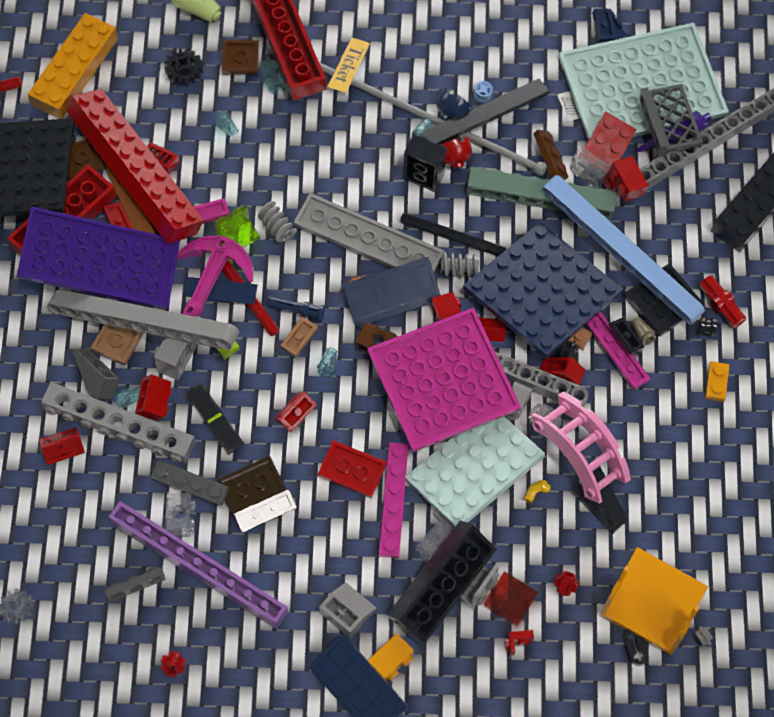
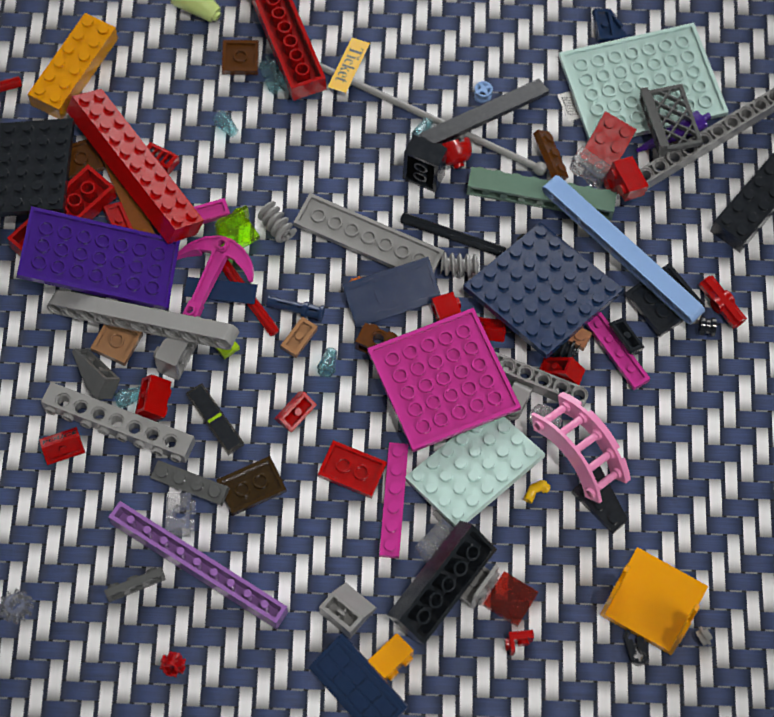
(183, 67): black gear -> none
(265, 511): plate -> none
(451, 105): dark blue cylinder -> none
(566, 583): red gear -> none
(643, 331): dark tan cone -> none
(717, 381): light orange plate -> none

